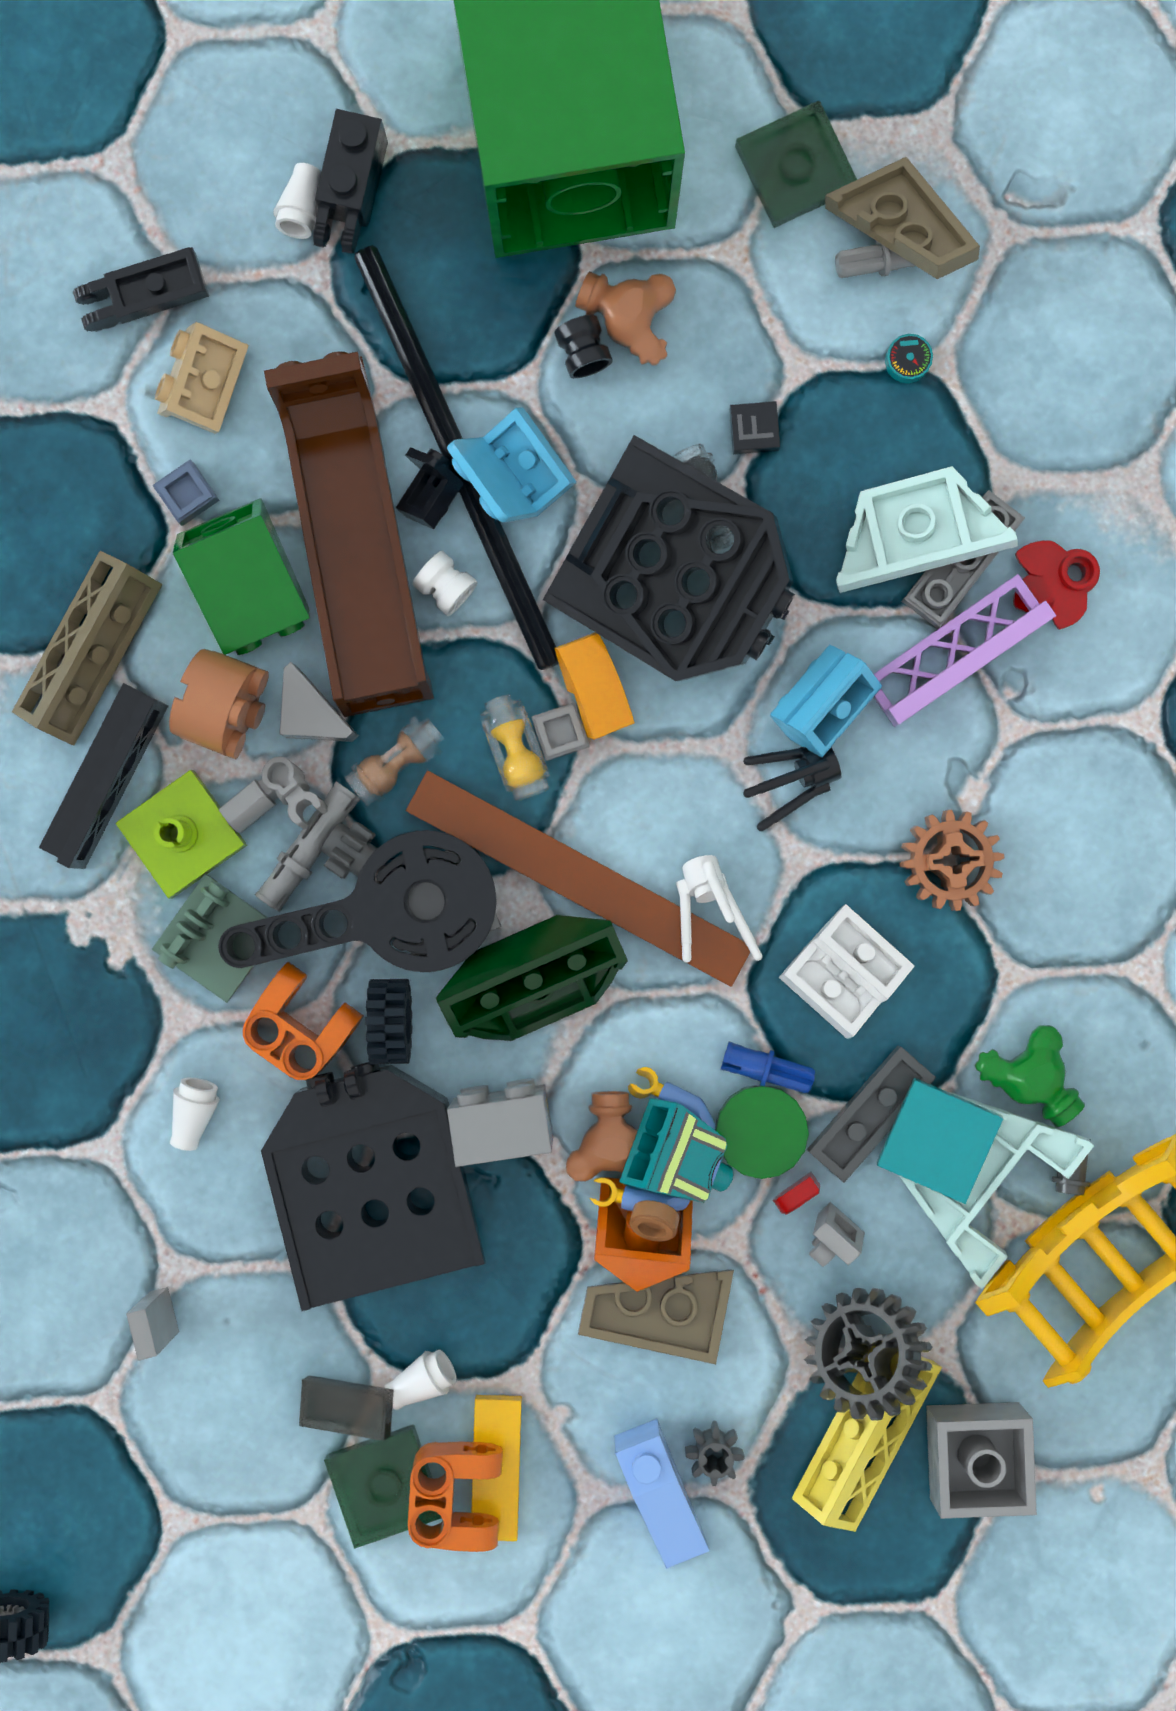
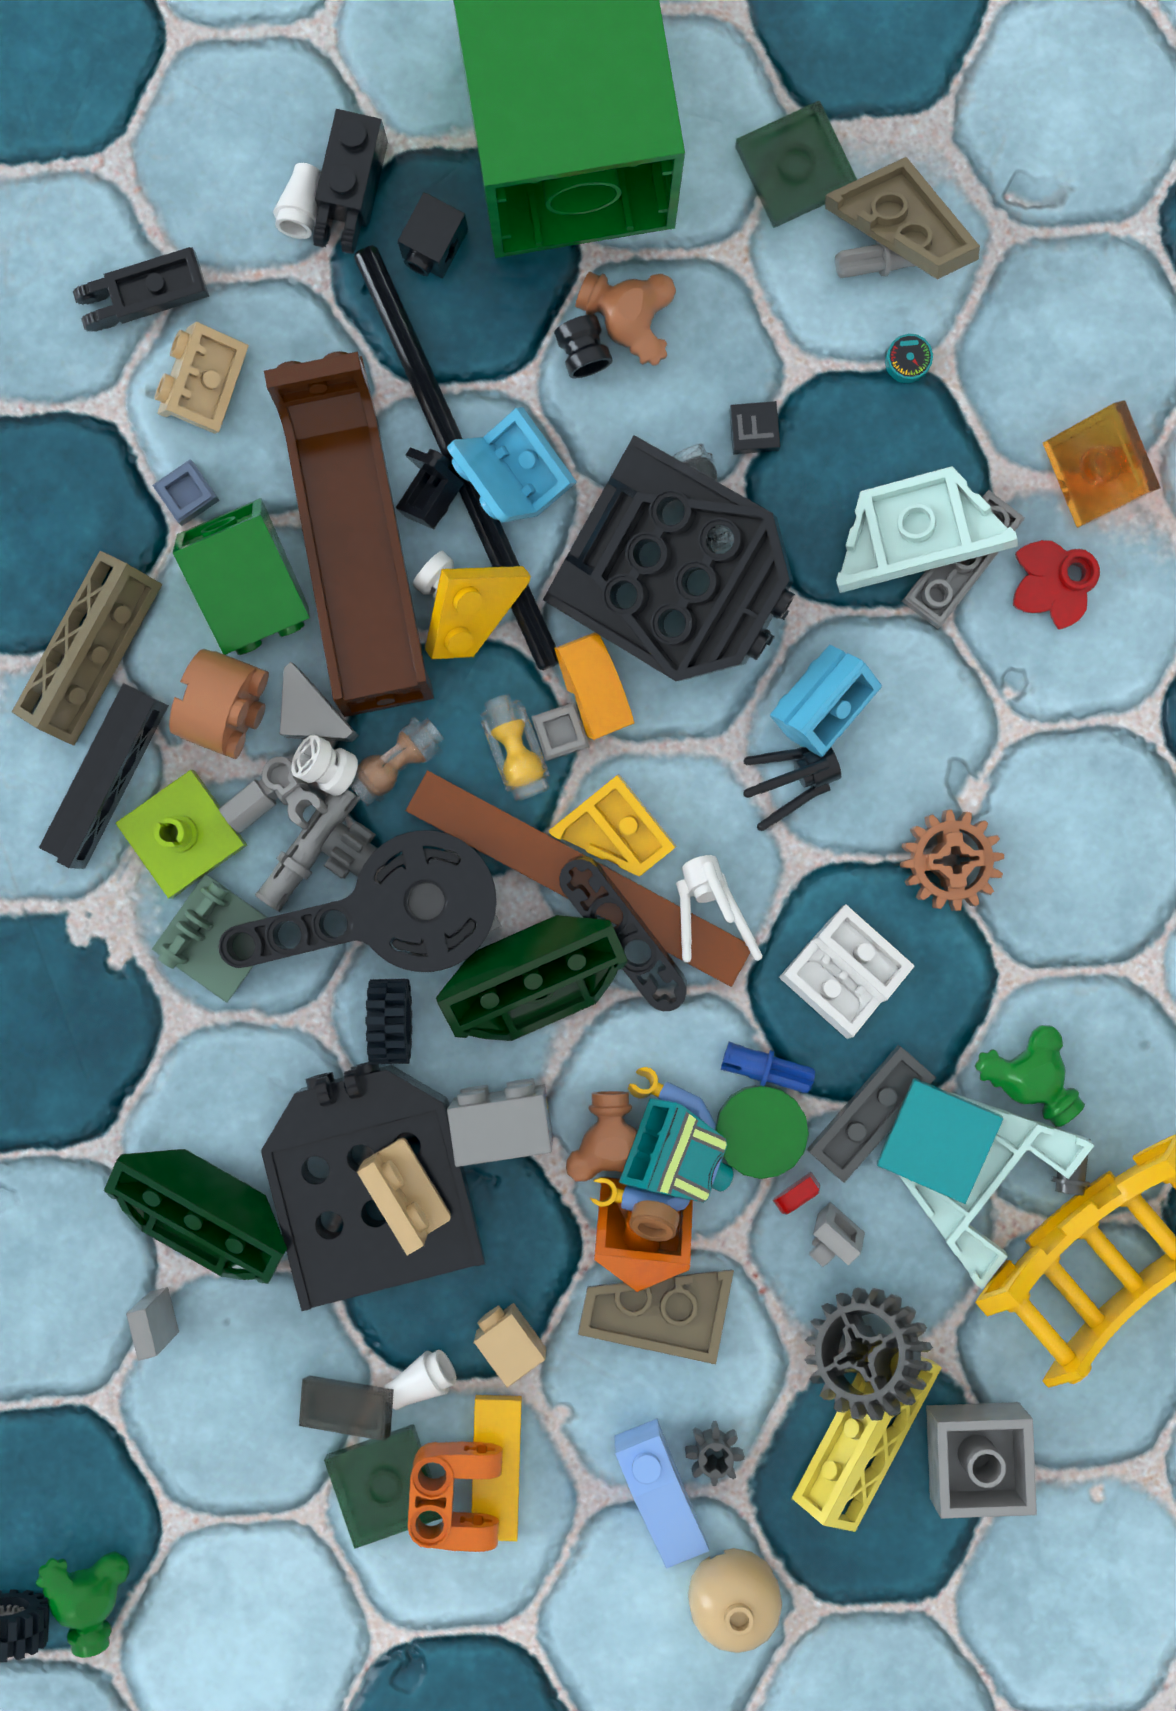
(84, 1599): none -> green animal
(192, 1110): white cone -> none
(199, 1212): none -> dark green wedge
(291, 1032): orange piece -> none
(327, 766): none -> white wheel
(404, 1194): none -> tan bracket
(432, 236): none -> black brick
(470, 608): none -> yellow wing
(509, 1343): none -> tan brick
(616, 828): none -> yellow wing
(628, 930): none -> black beam
(735, 1600): none -> tan cylinder
(970, 663): lavender fence -> none
(1101, 464): none -> clear orange tile

